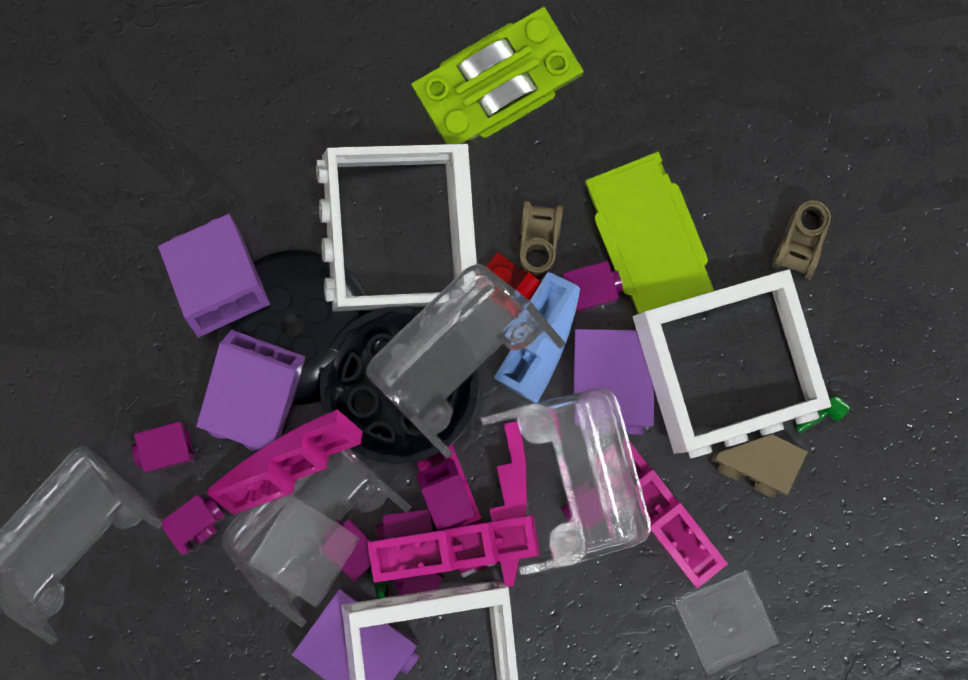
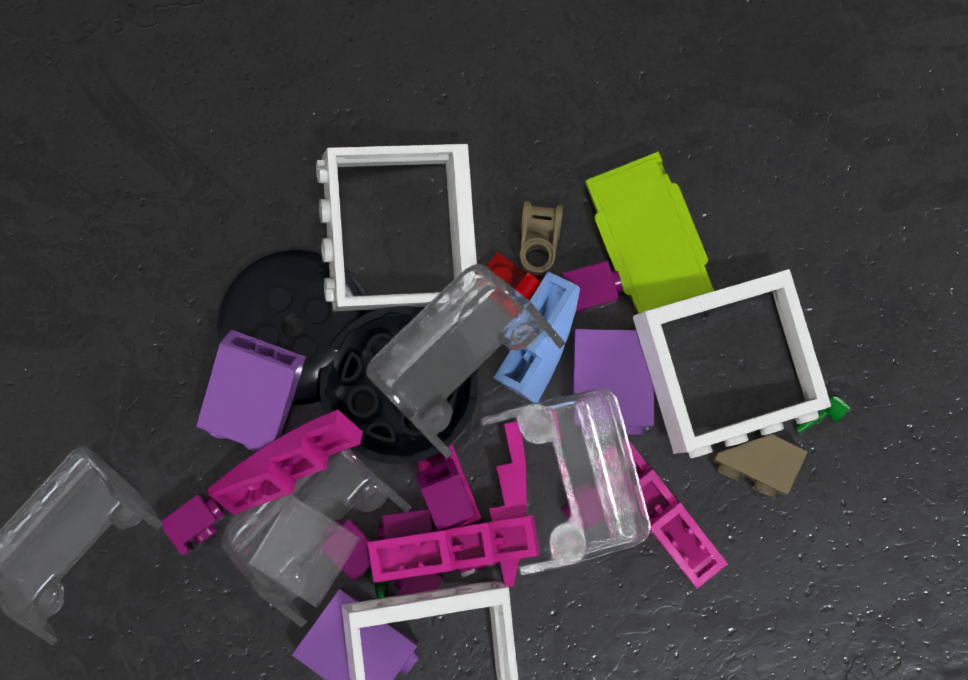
(163, 447): magenta brick -> none
(213, 275): medium lavender brick -> none
(498, 79): lime piece -> none
(726, 622): clear tile -> none
(803, 242): dark tan piece -> none

